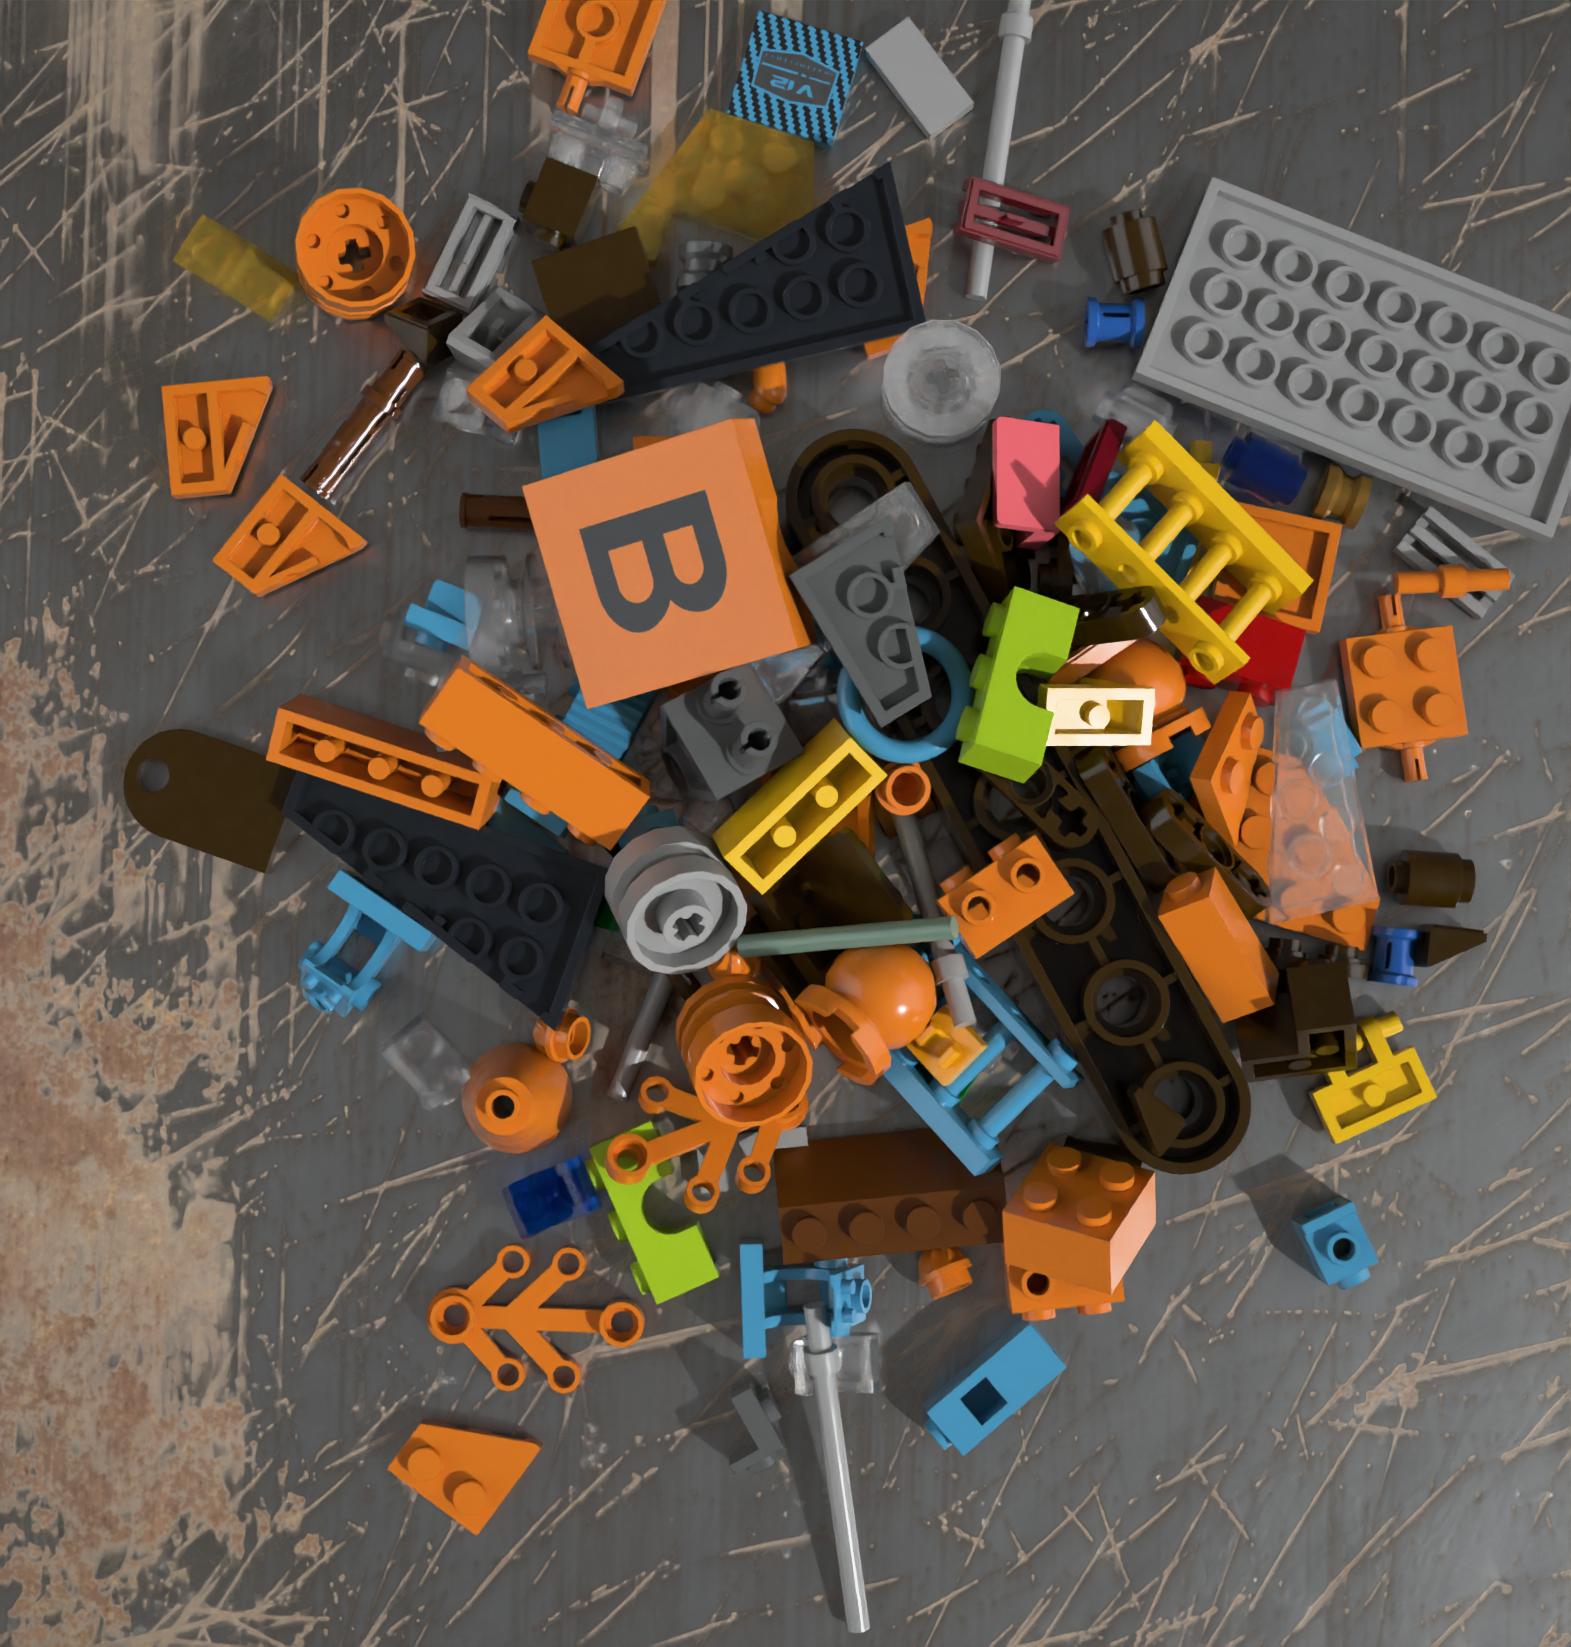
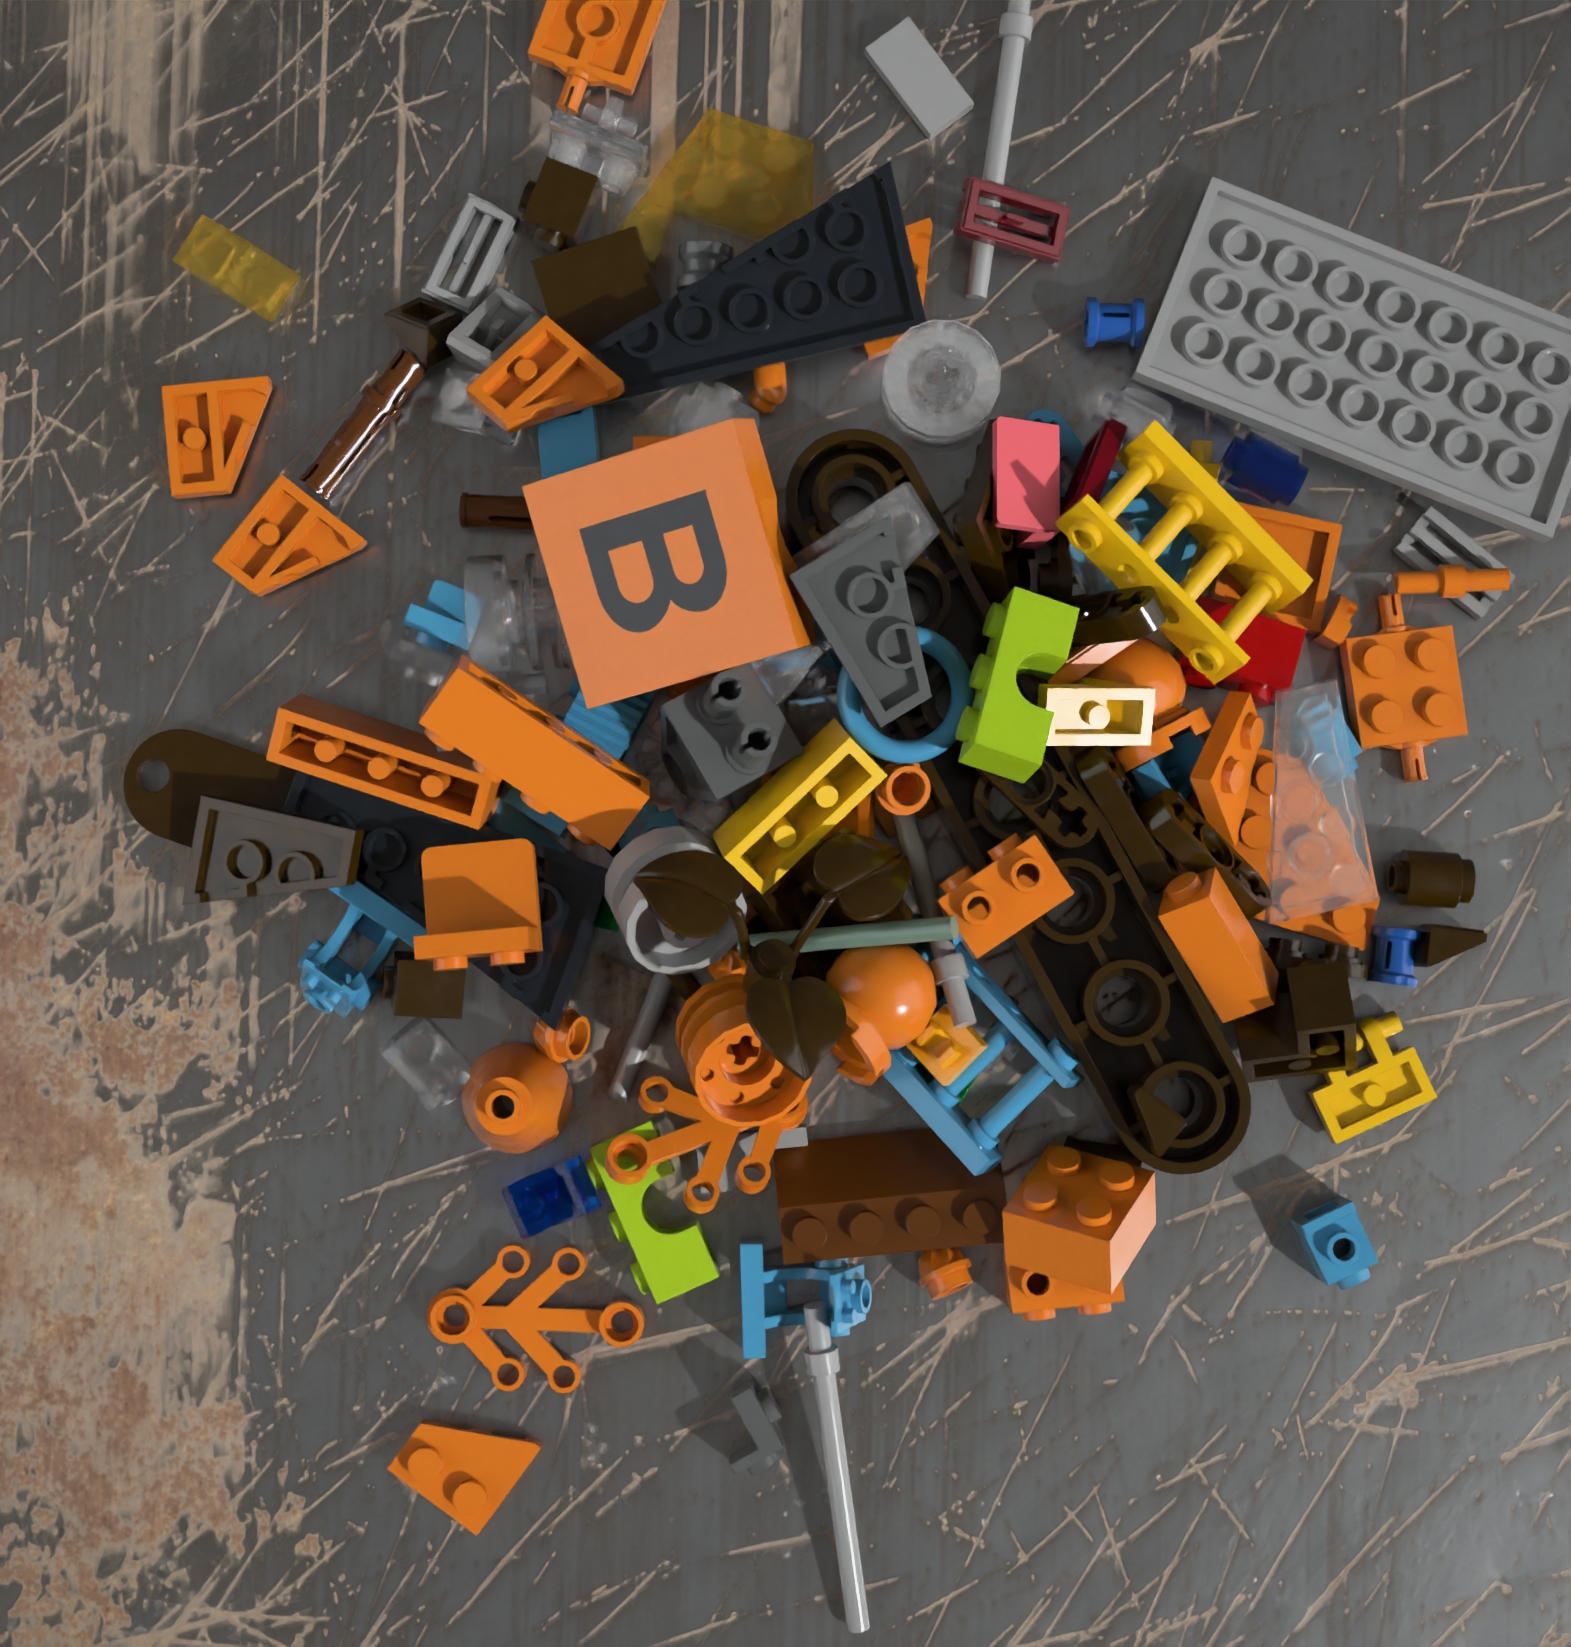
(266, 851): none -> dark brown wing
(371, 227): orange wheel -> none
(420, 990): none -> dark brown brick
(479, 904): none -> orange bracket
(795, 78): tile -> none
(797, 1018): none -> dark brown plant
(857, 1359): clear bracket -> none
(991, 1387): dark azure brick -> none
(1135, 252): dark brown brick -> none
(1336, 623): none -> orange tile
(1341, 496): pearl gold wheel -> none

